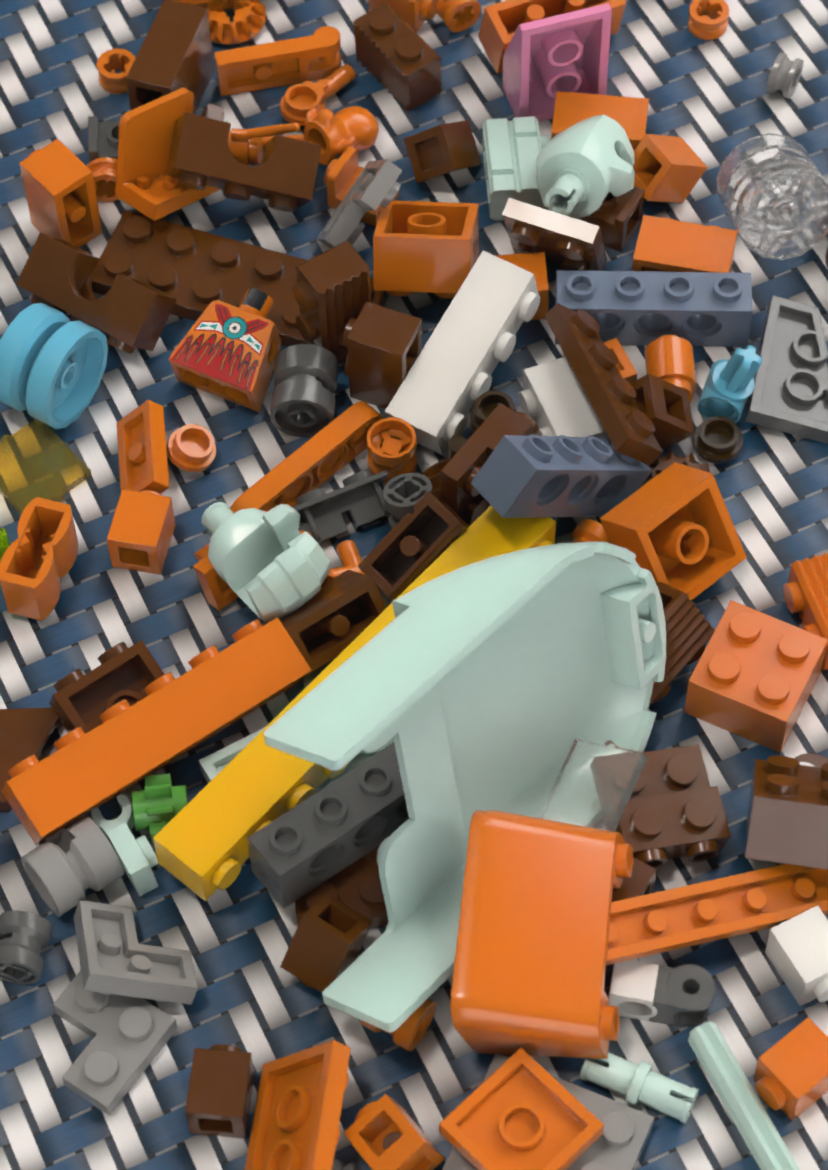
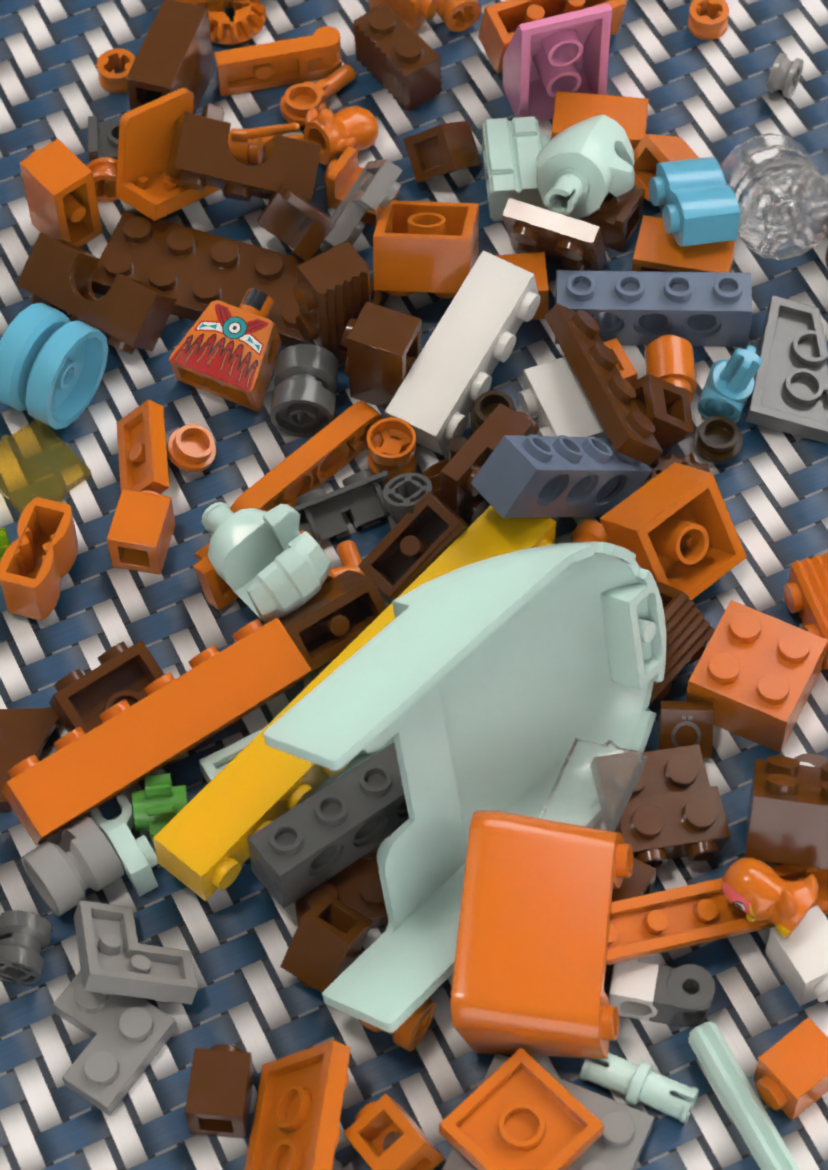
(296, 222): none -> reddish brown panel
(686, 725): none -> reddish brown tile
(695, 201): none -> medium azure brick
(764, 895): none -> orange animal

